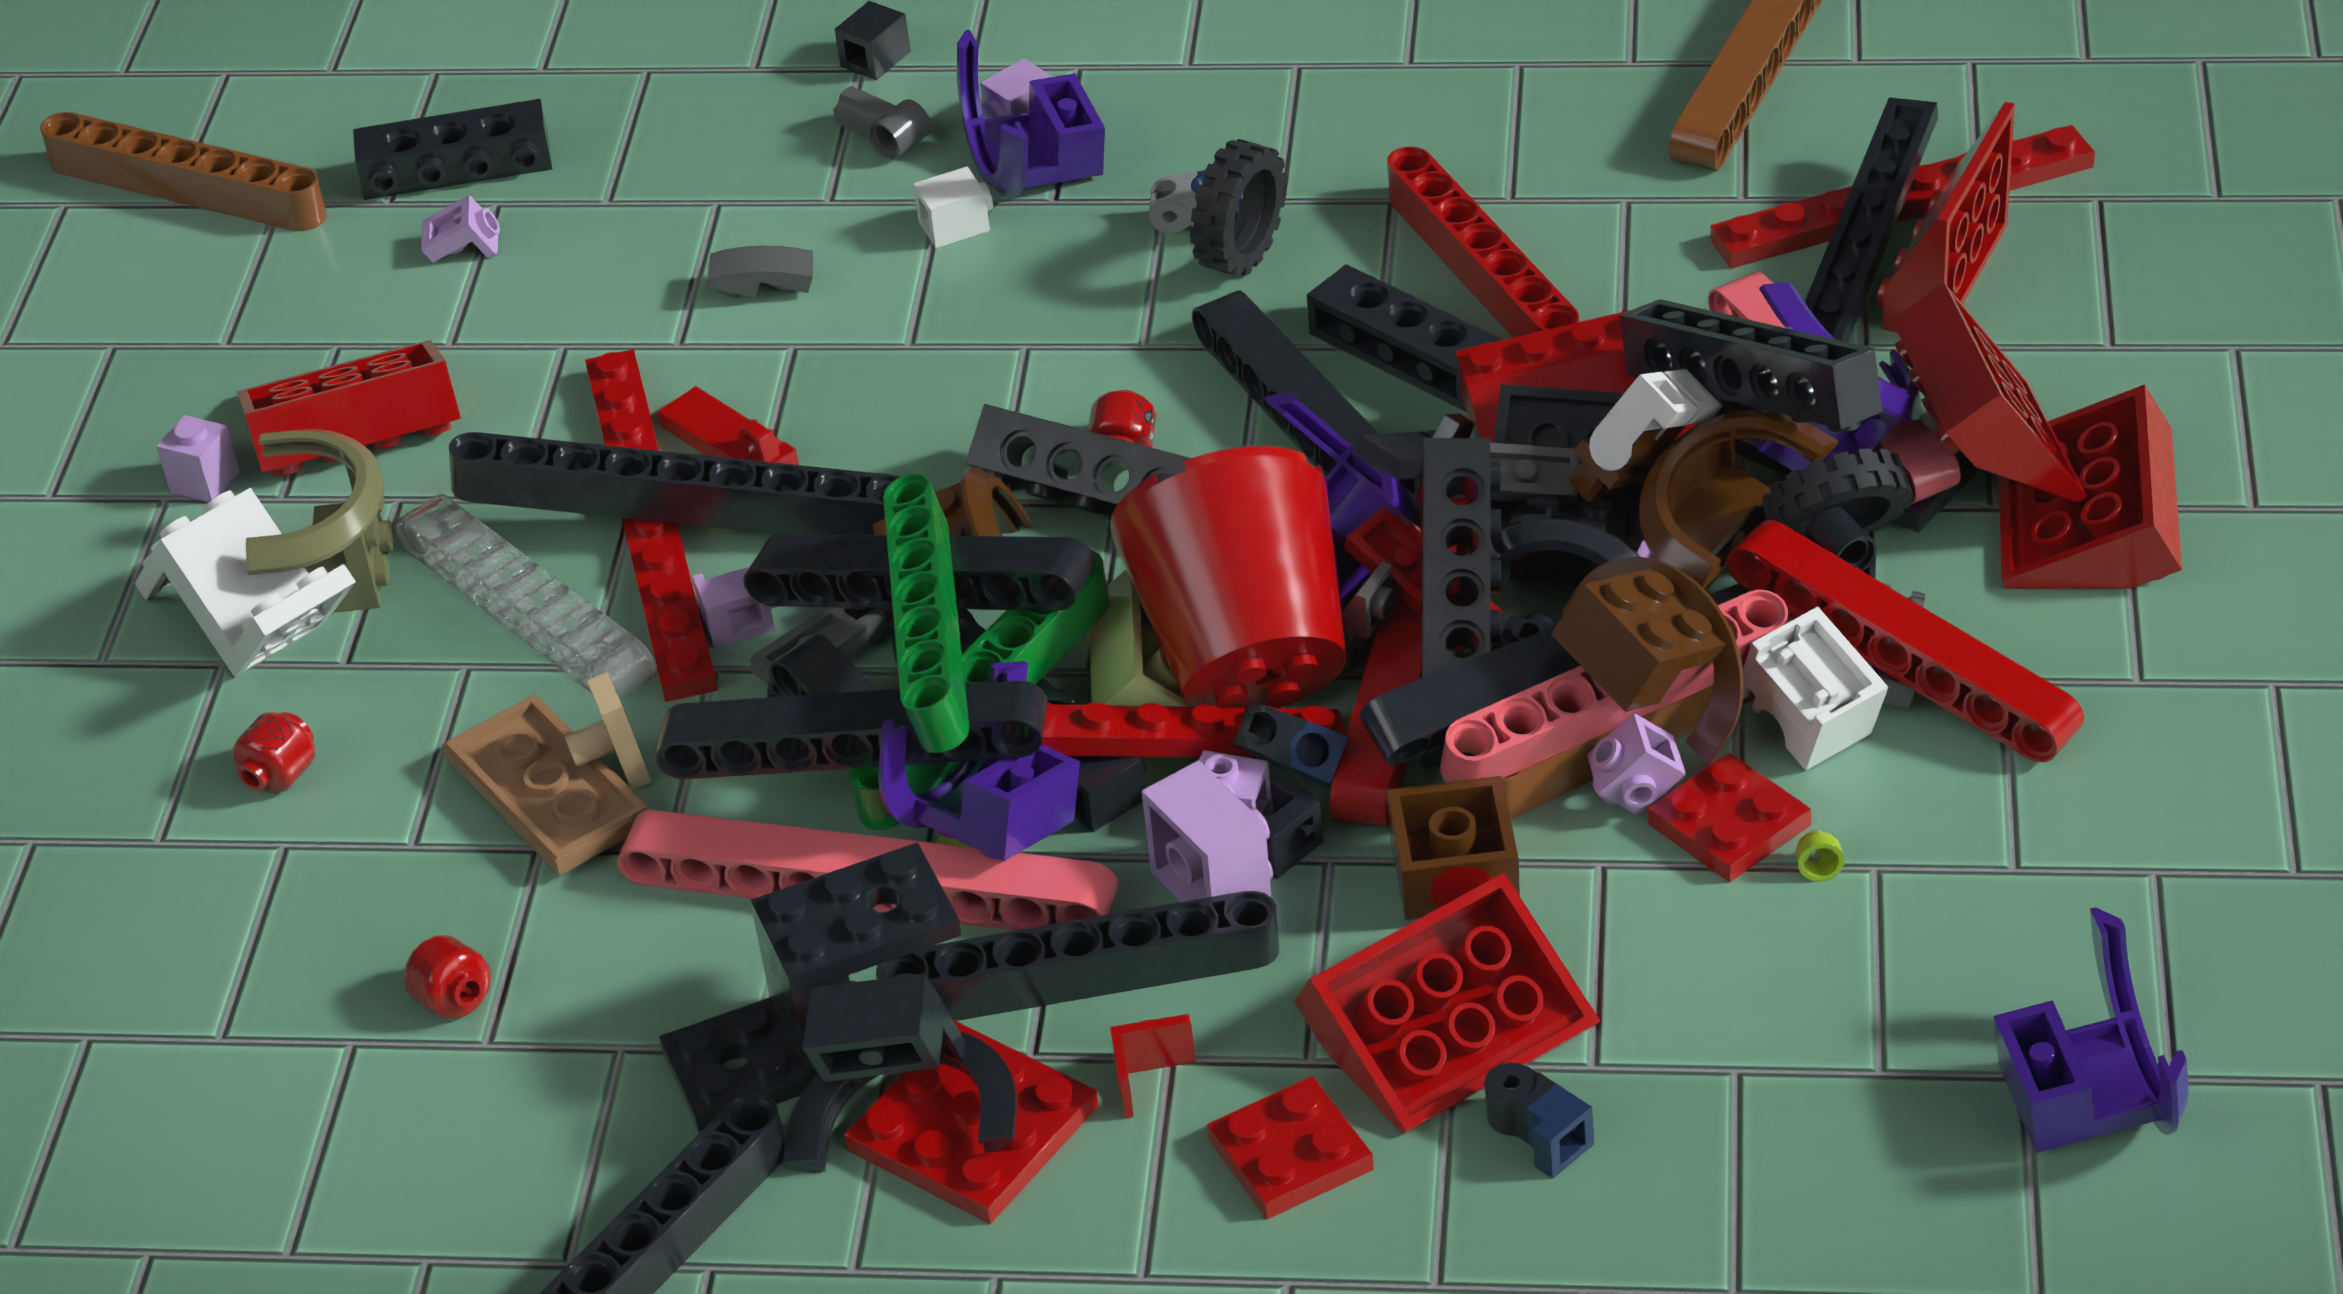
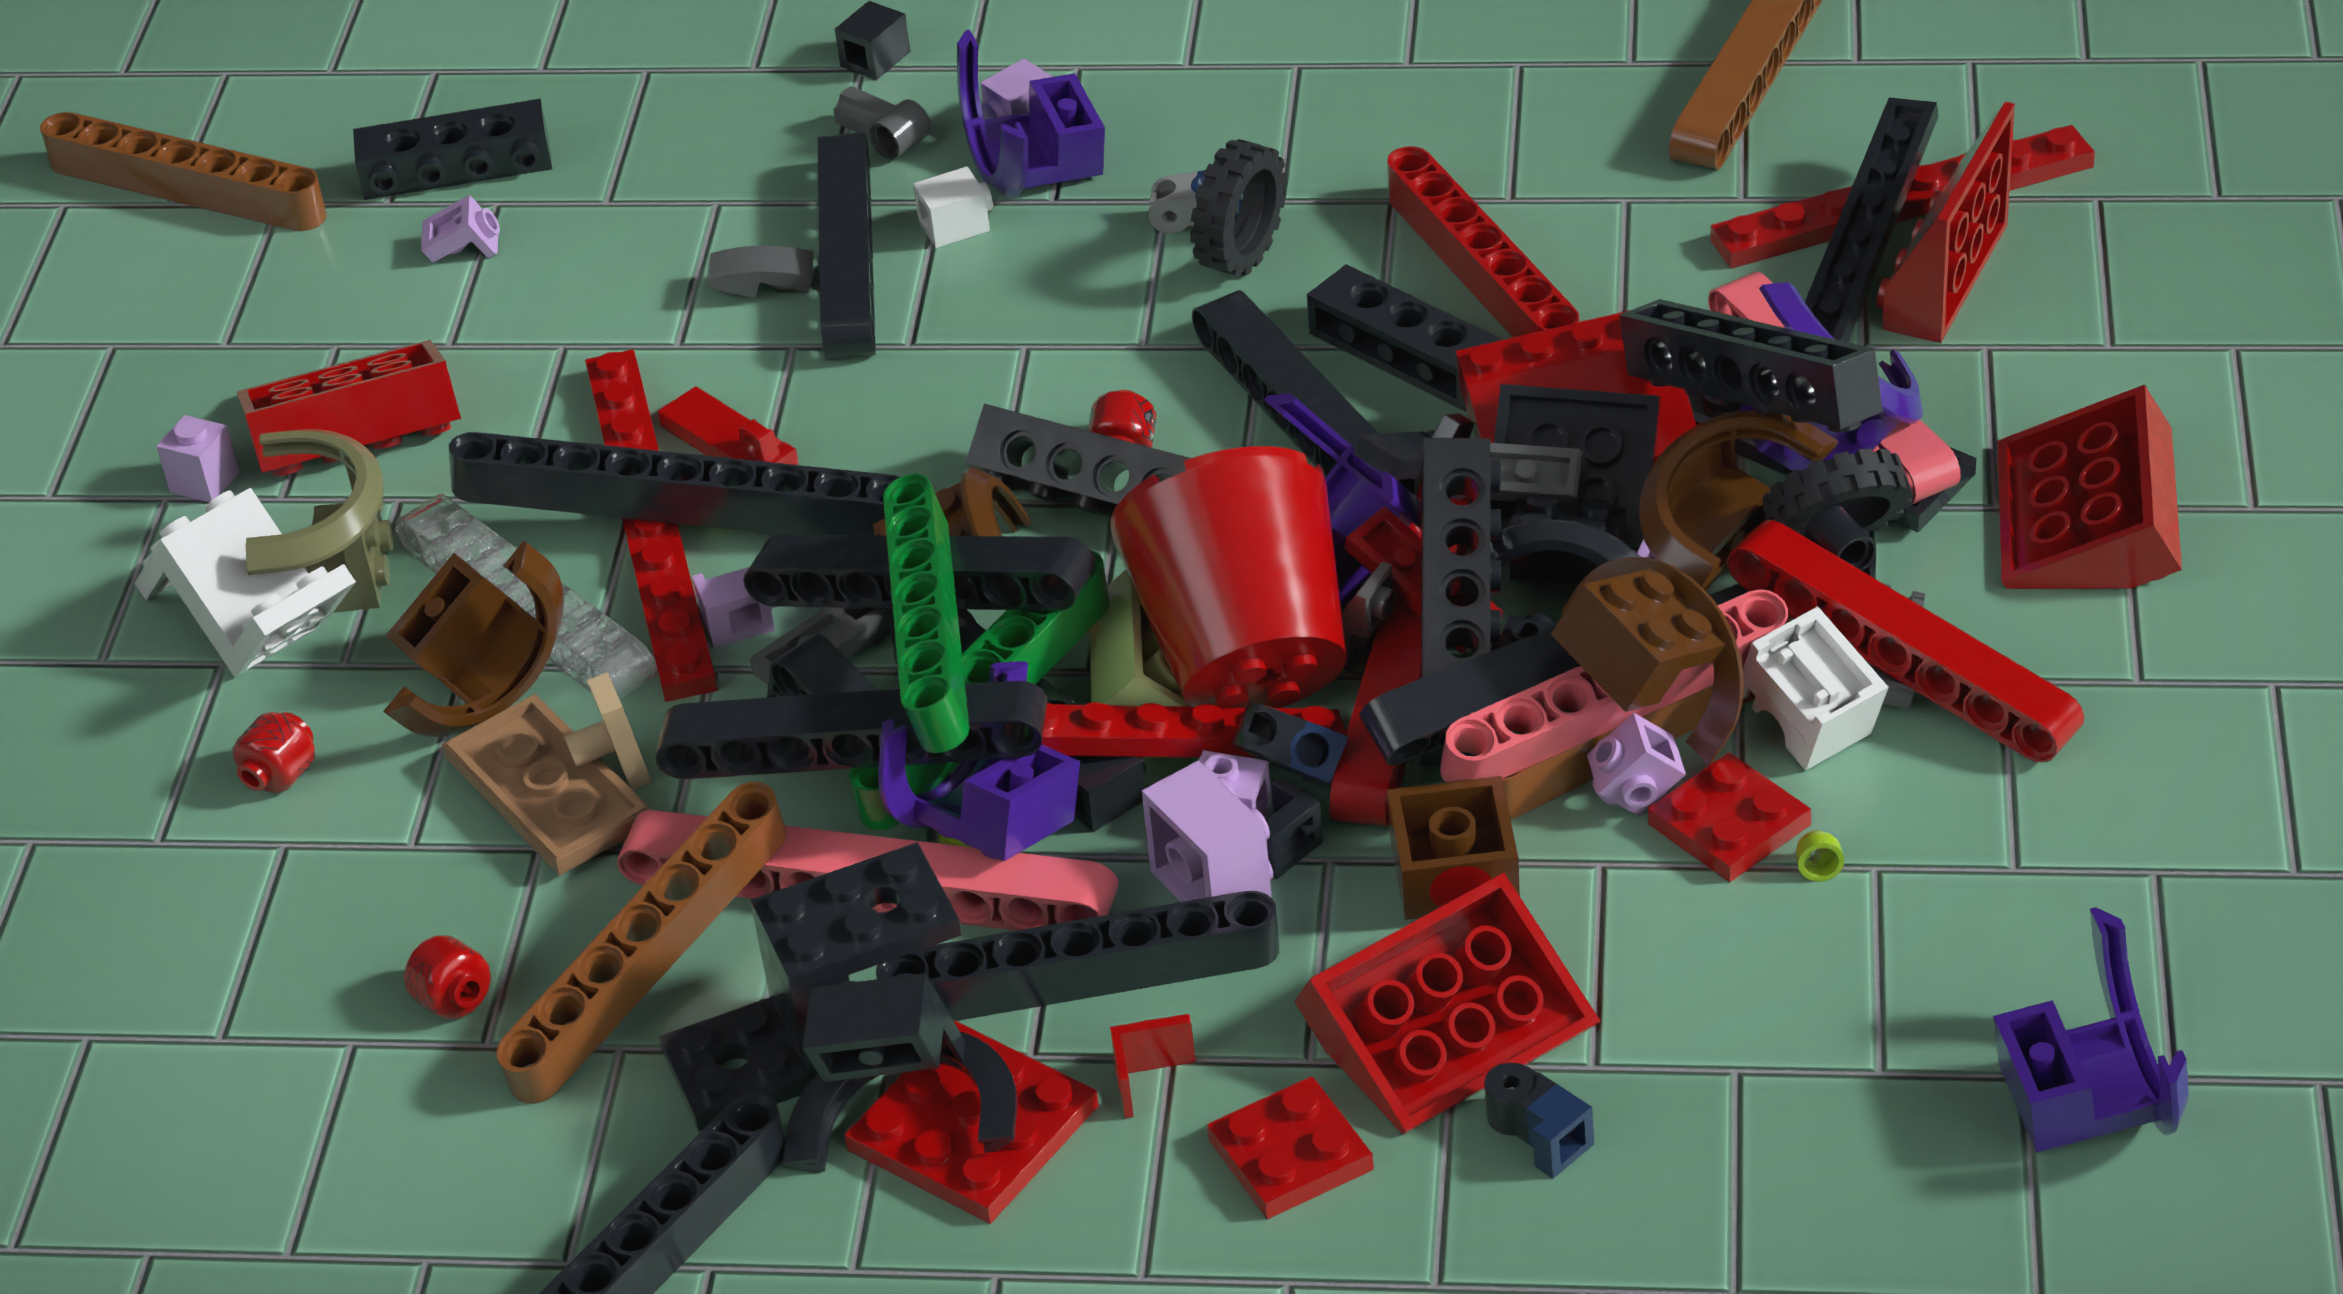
(476, 641): none -> reddish brown piece
(669, 914): none -> dark orange beam
(846, 246): none -> black beam
(1639, 431): white hips -> none
(1980, 396): red slope -> none

